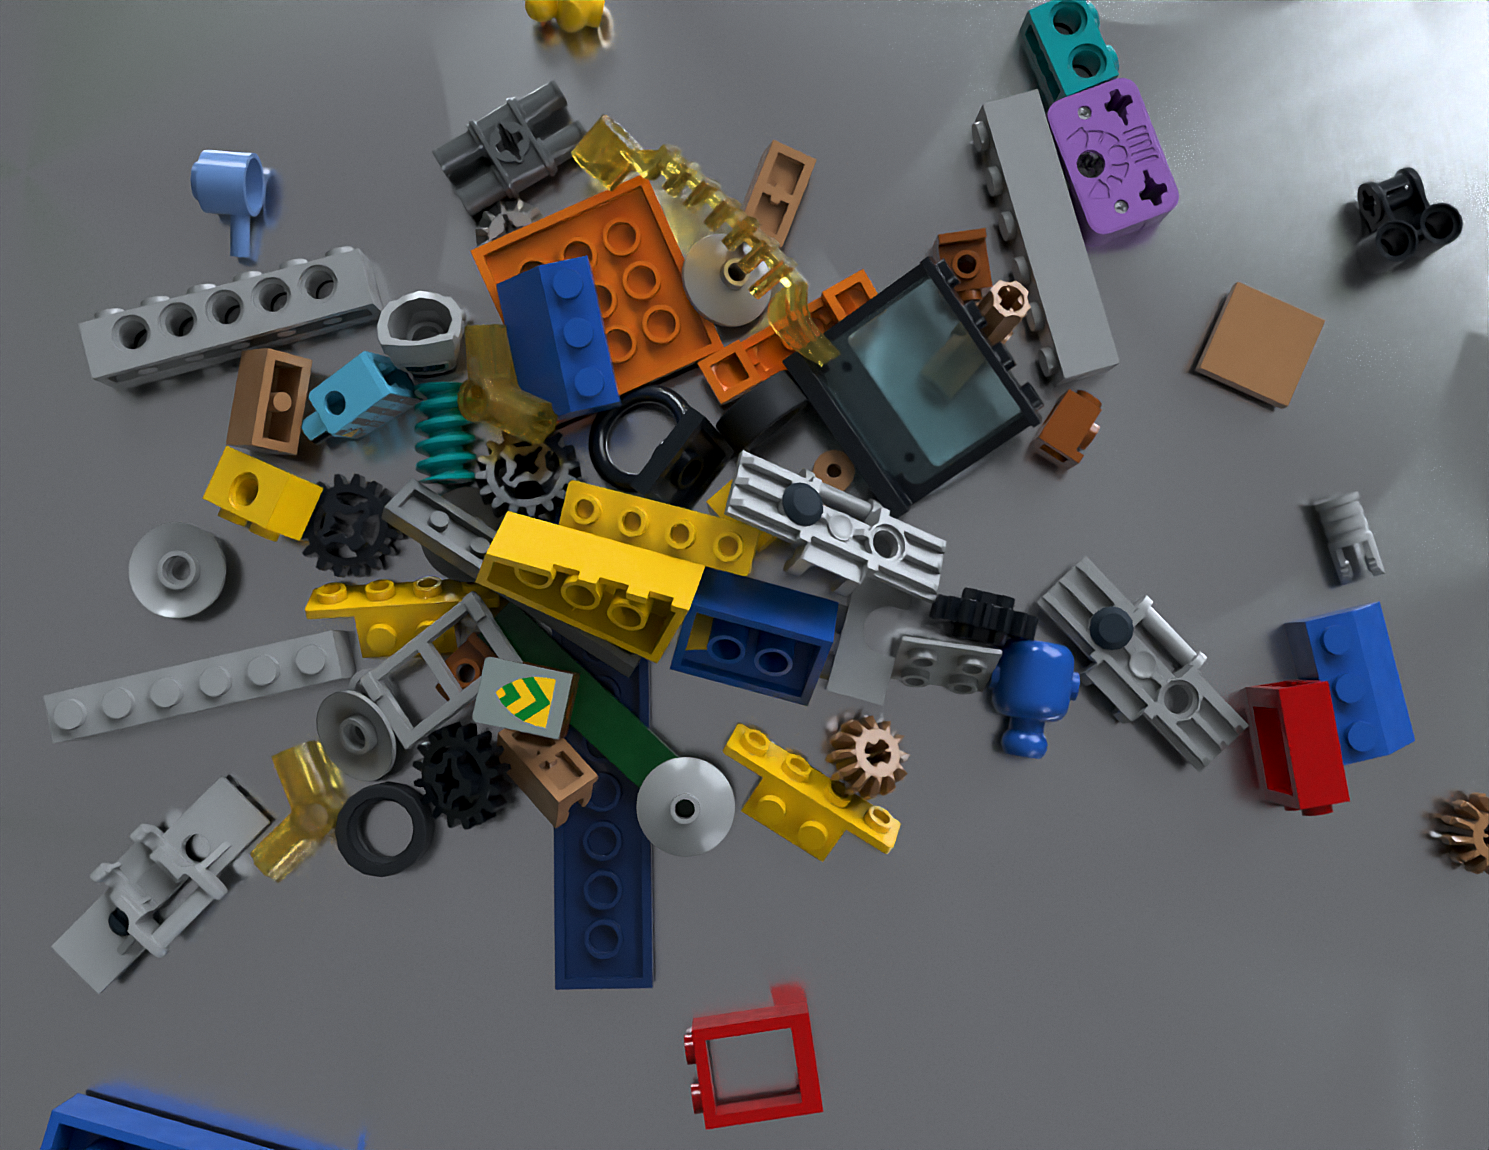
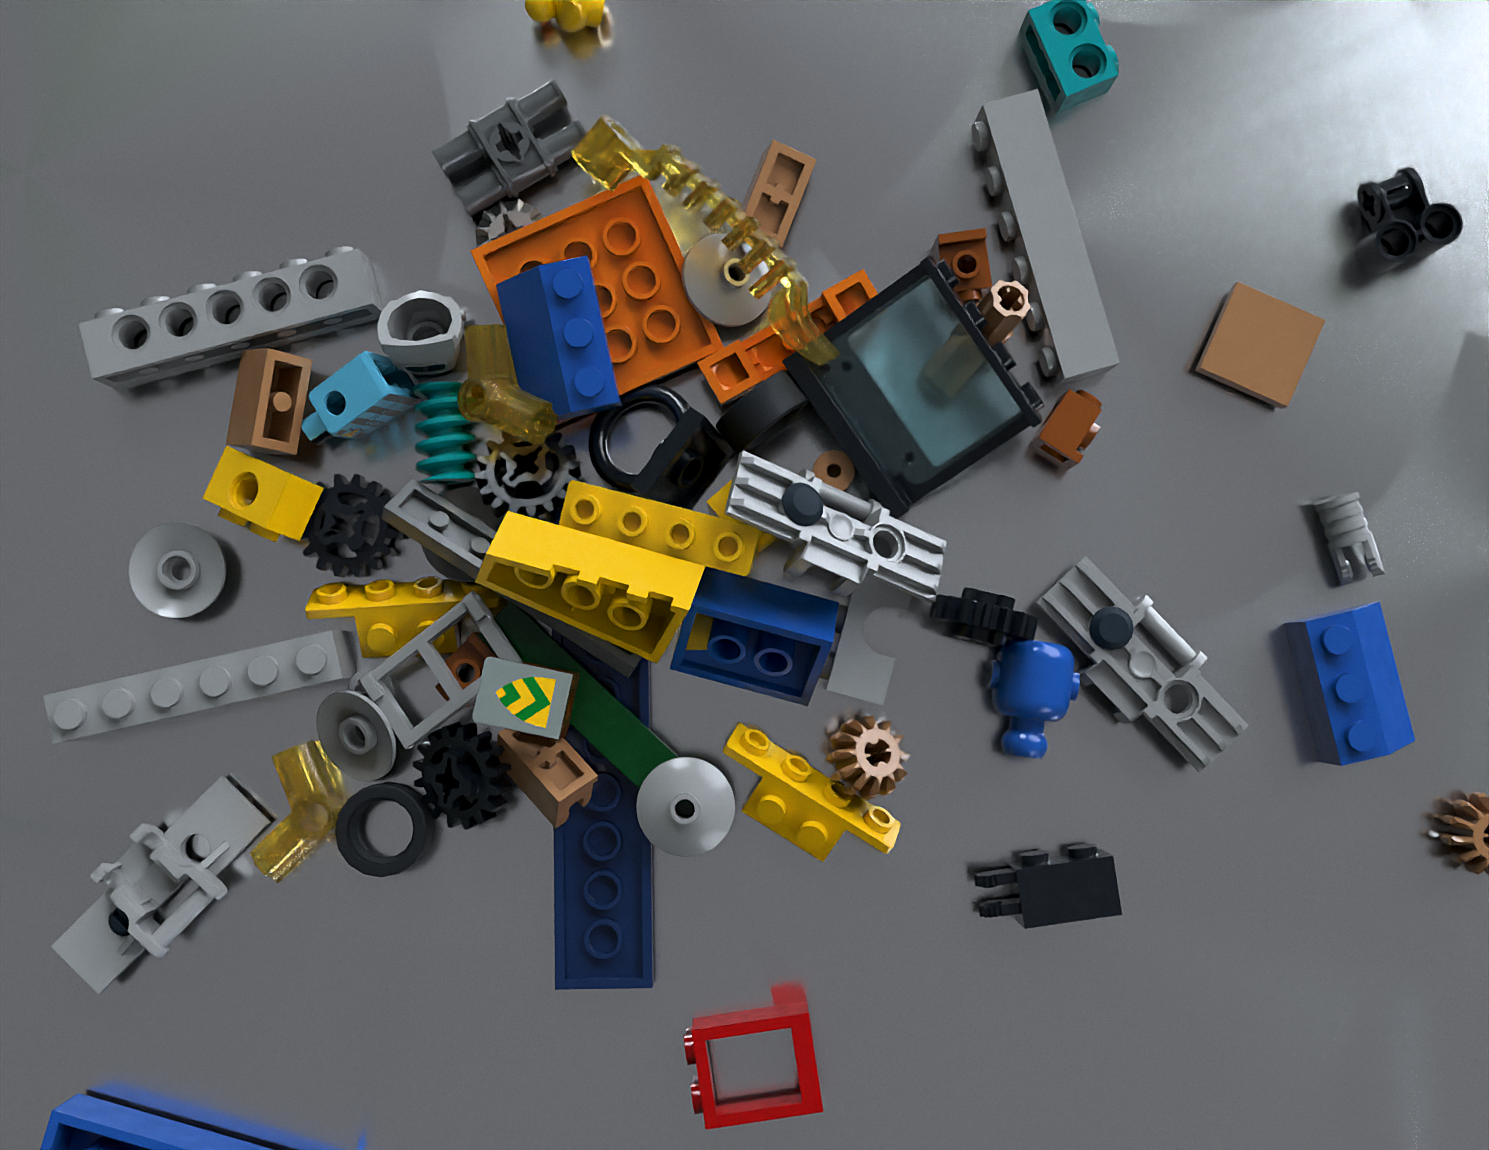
(230, 186): medium blue piece -> none
(946, 664): light grey hinge -> none
(1055, 887): none -> black hinge
(1120, 154): medium lavender axle -> none
(1298, 745): red window -> none

